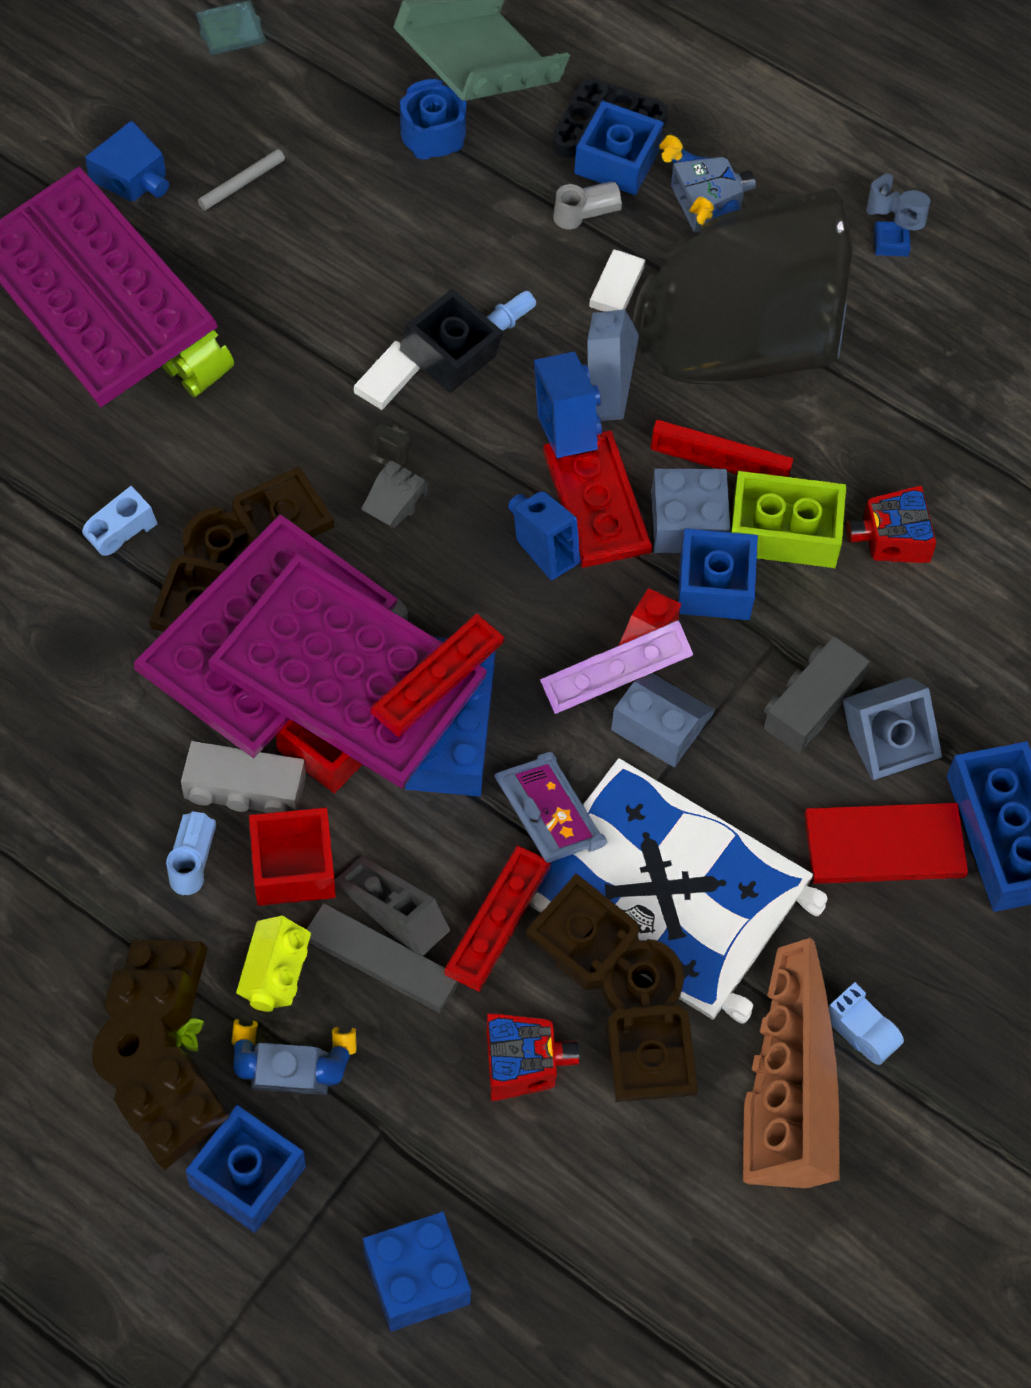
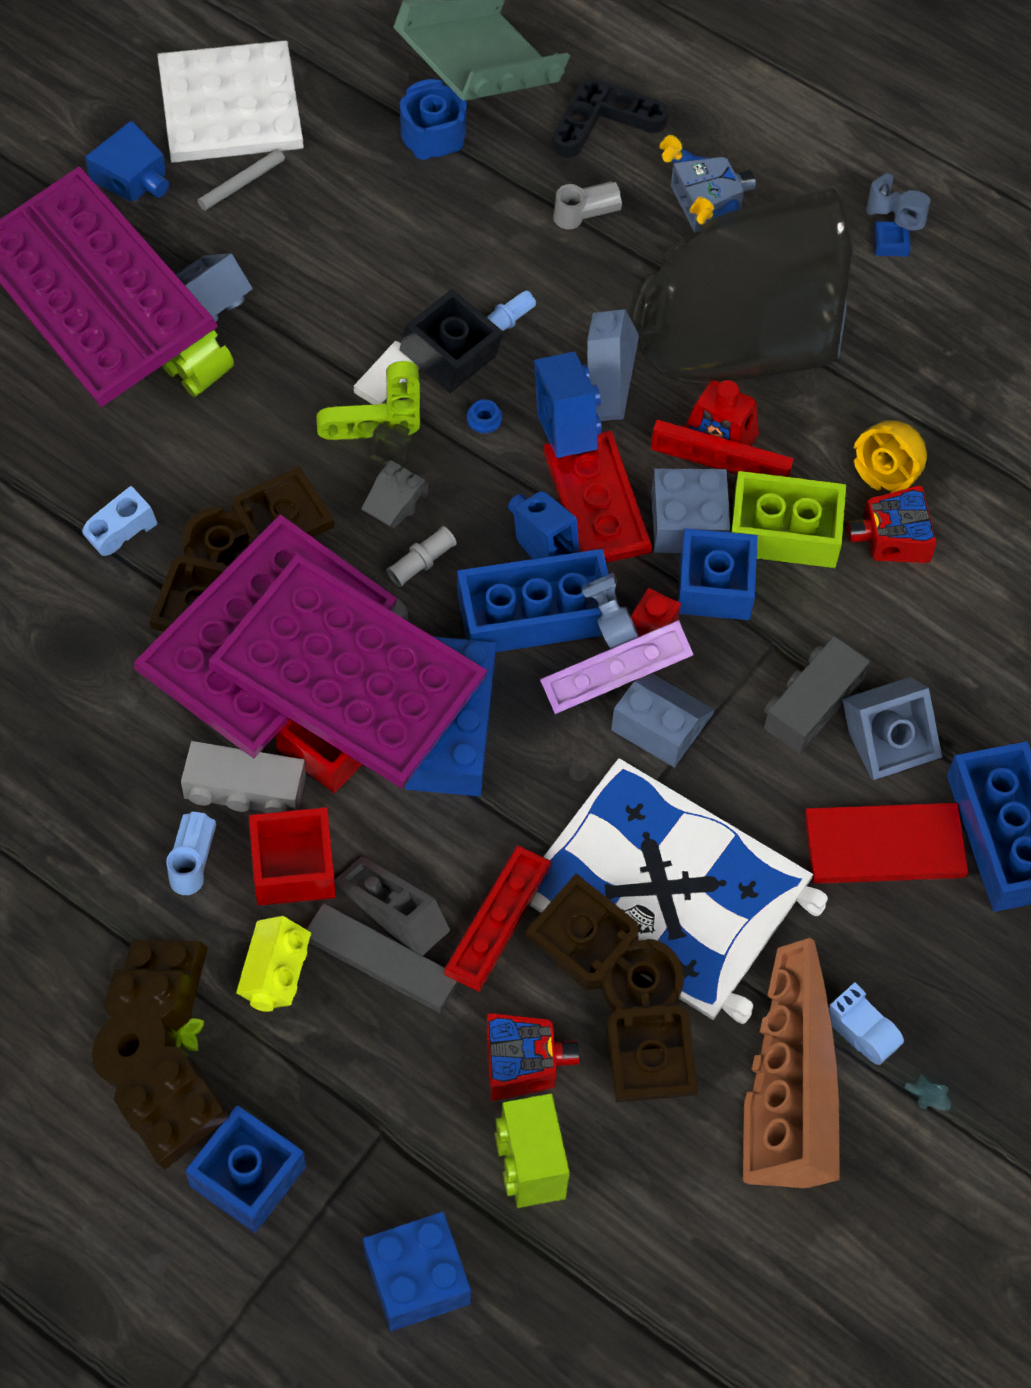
(216, 282): none -> sand blue slope
(229, 101): none -> white plate
(230, 27): clear light blue piece -> none
(290, 1066): torso -> none
(348, 423): none -> lime beam
(421, 556): none -> light grey pin
(437, 675): red tile -> none
(487, 409): none -> blue plate
(531, 600): none -> blue brick
(533, 1151): none -> lime brick
(544, 794): door -> none
(615, 621): none -> sand blue leg
(617, 282): white tile -> none
(618, 147): blue brick -> none
(725, 413): none -> red torso
(890, 455): none -> yellow cylinder
(930, 1094): none -> clear light blue plant

